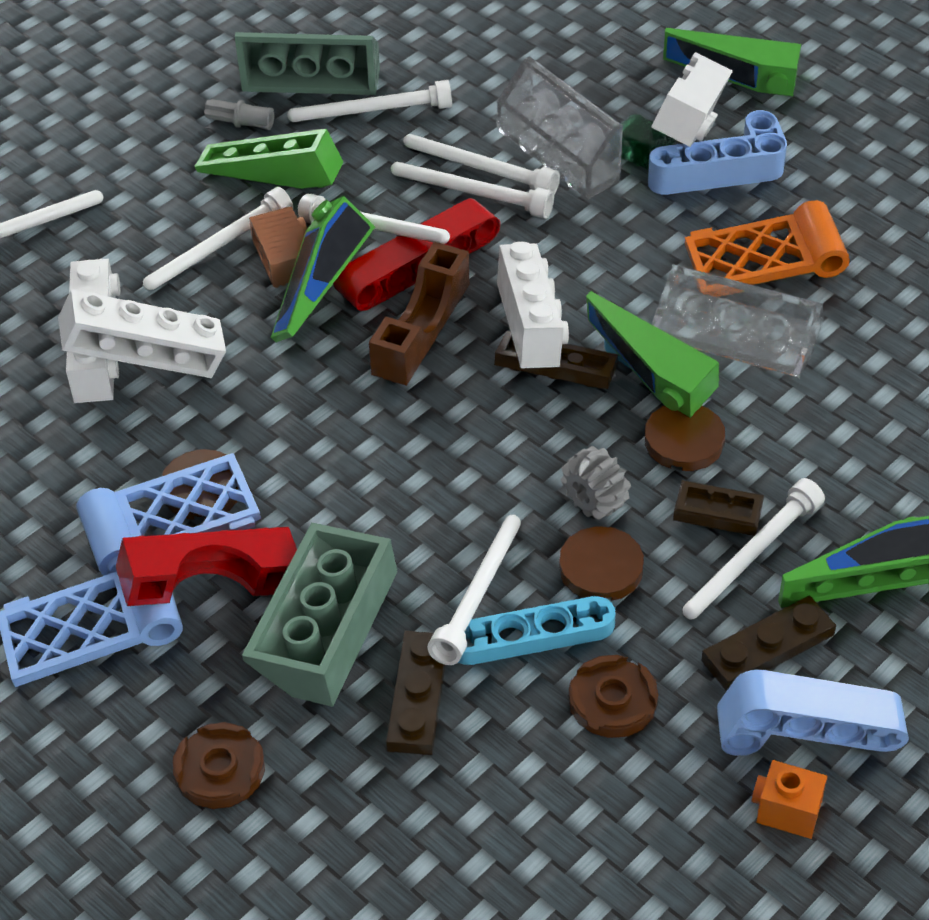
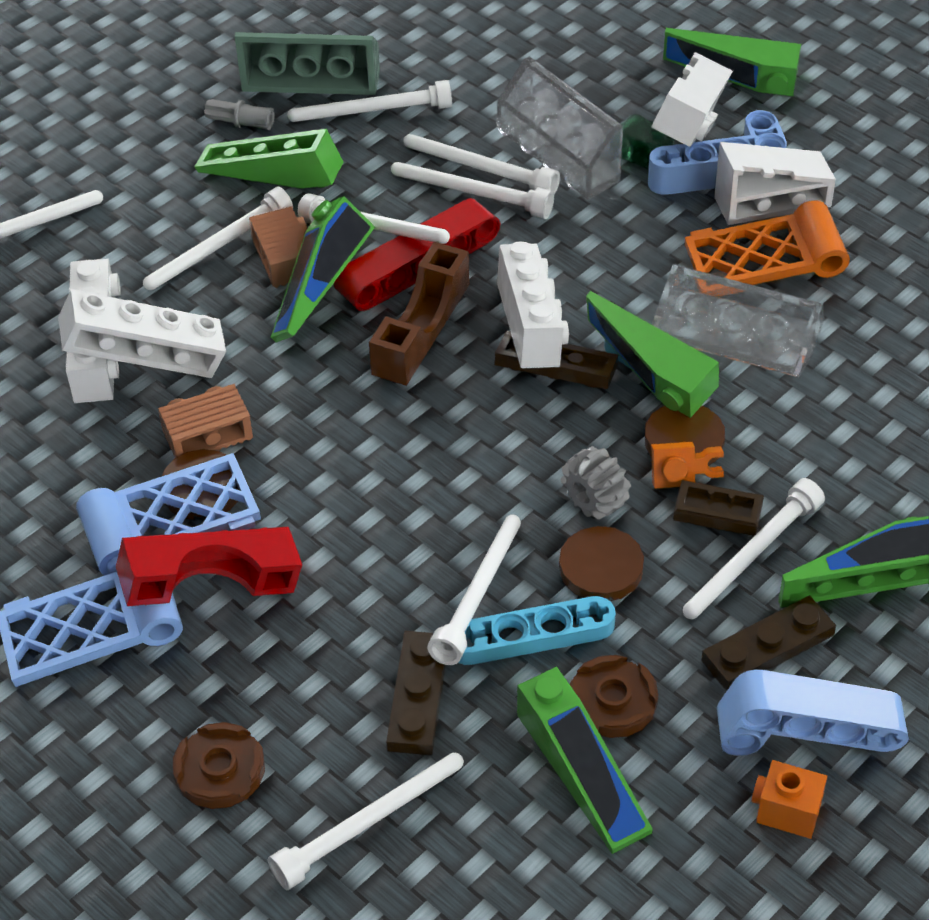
(206, 421): none -> nougat brick
(292, 864): none -> white piece
(322, 612): sand green slope -> none
(581, 758): none -> slope
(679, 462): none -> orange plate
(769, 181): none -> white wedge

